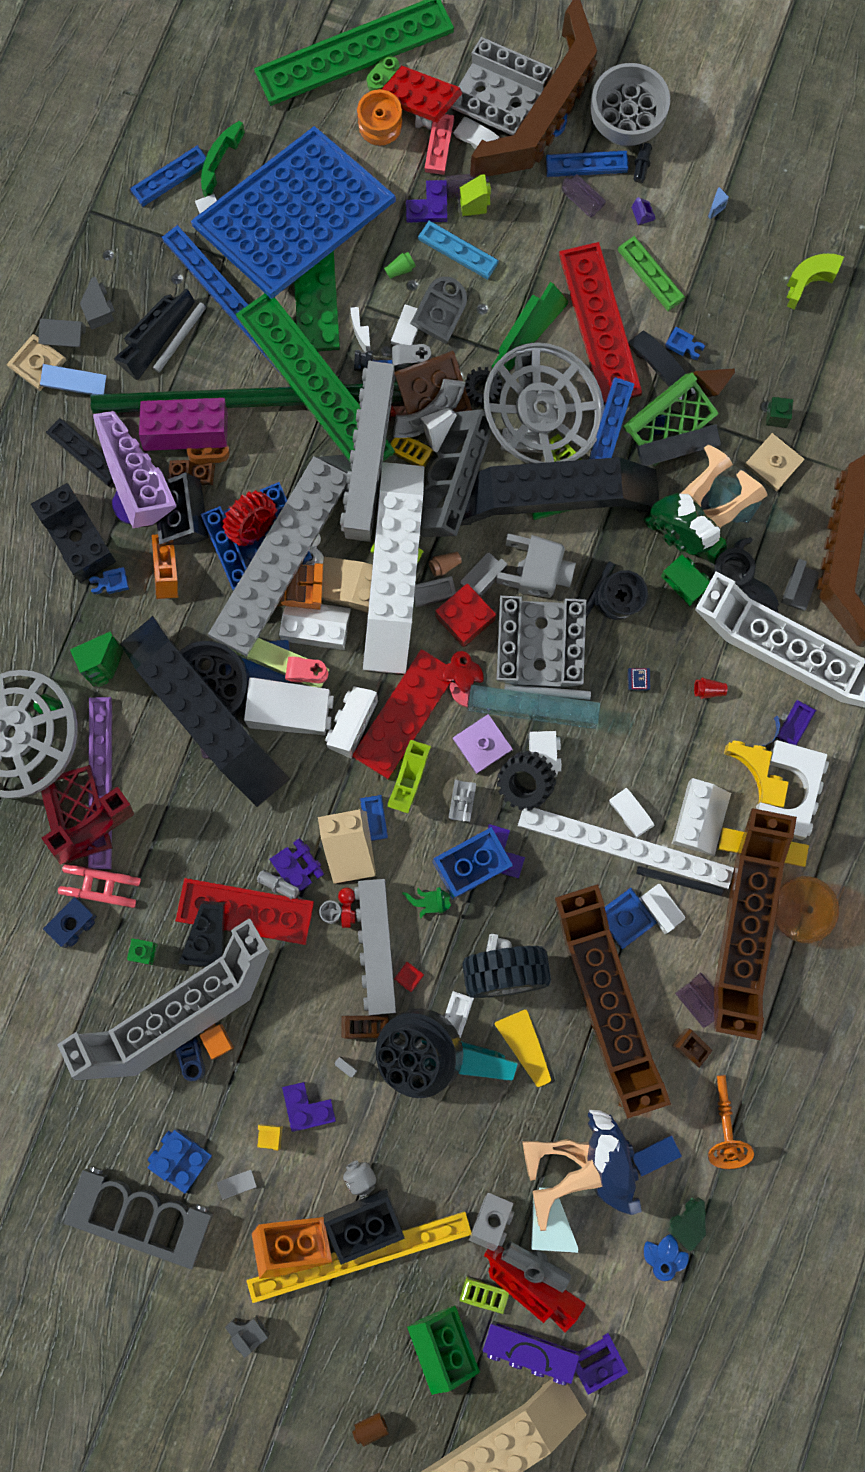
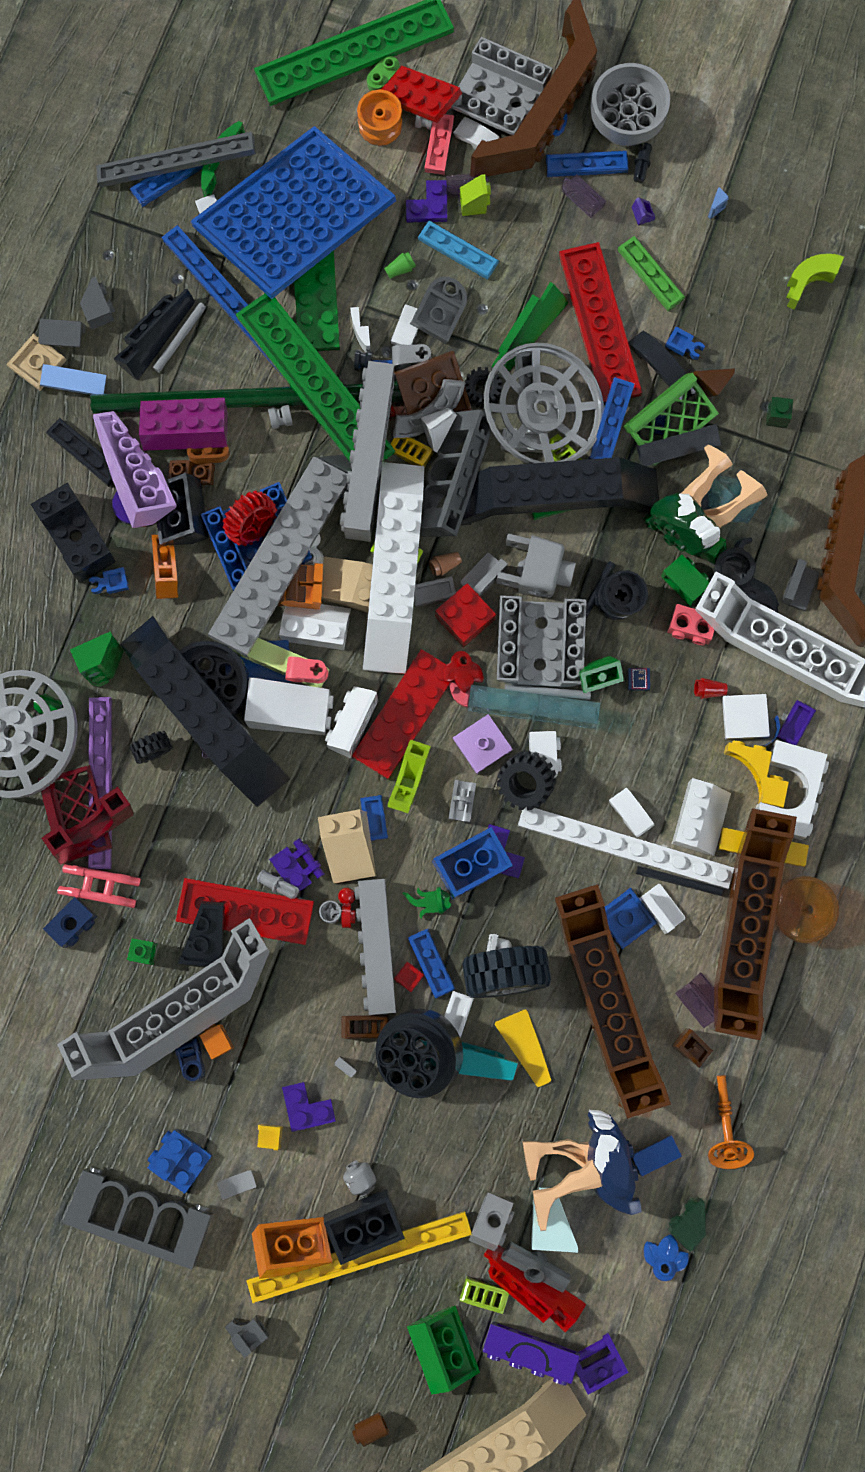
(151, 747): none -> black tyre
(176, 159): none -> dark grey plate
(275, 417): none -> light grey wheel
(431, 963): none -> blue tile
(601, 674): none -> green slope
(690, 632): none -> coral brick
(745, 716): none -> white tile
(774, 462): tan plate -> none

